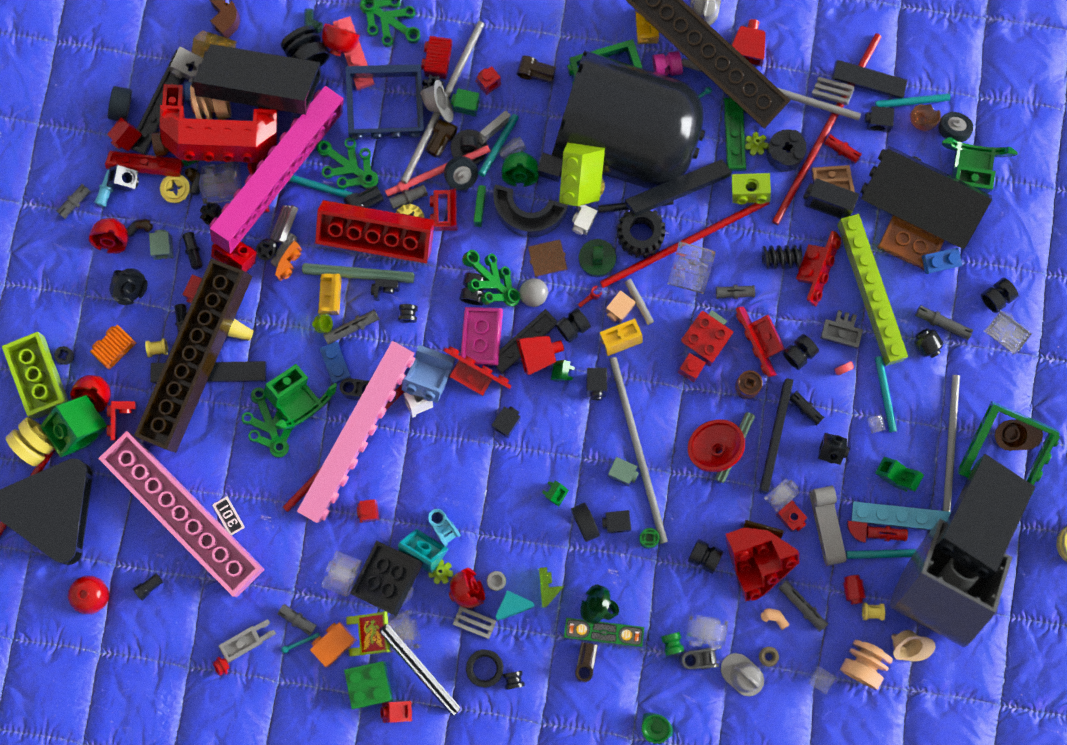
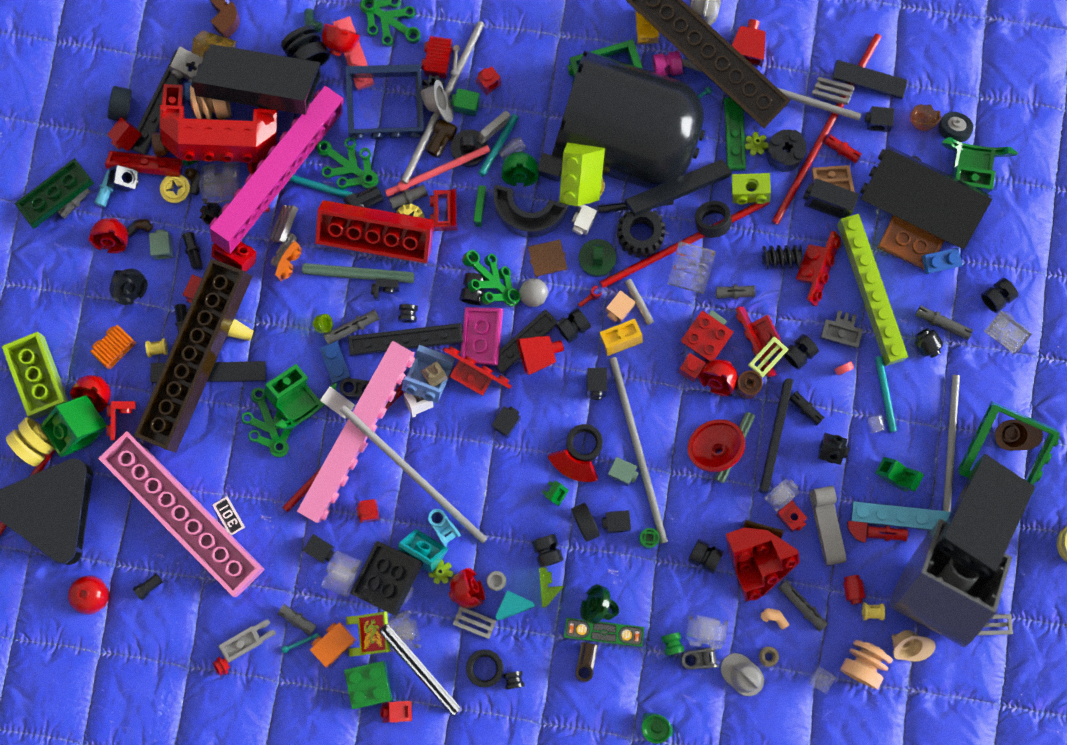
(54, 193): none -> dark green tile
(69, 358): black bush -> none
(263, 252): black wheel -> none
(319, 549): none -> black brick
(330, 294): yellow hinge -> none
(336, 401): none -> white sticker
(407, 338): none -> black tile
(413, 474): none -> light grey piece
(434, 374): none -> dark tan tile
(456, 49): none -> light grey hinge
(461, 173): black wheel -> none
(531, 68): dark brown piece -> none
(547, 550): none -> black wheel
(561, 370): green tile -> none
(572, 467): none -> red tile
(584, 428): none -> black tyre
(714, 230): none -> black tyre
(719, 376): none -> red cylinder
(759, 355): none -> yellowish green tile
(879, 554): teal bar -> none
(913, 100): teal bar -> none
(1002, 632): none -> light grey tile

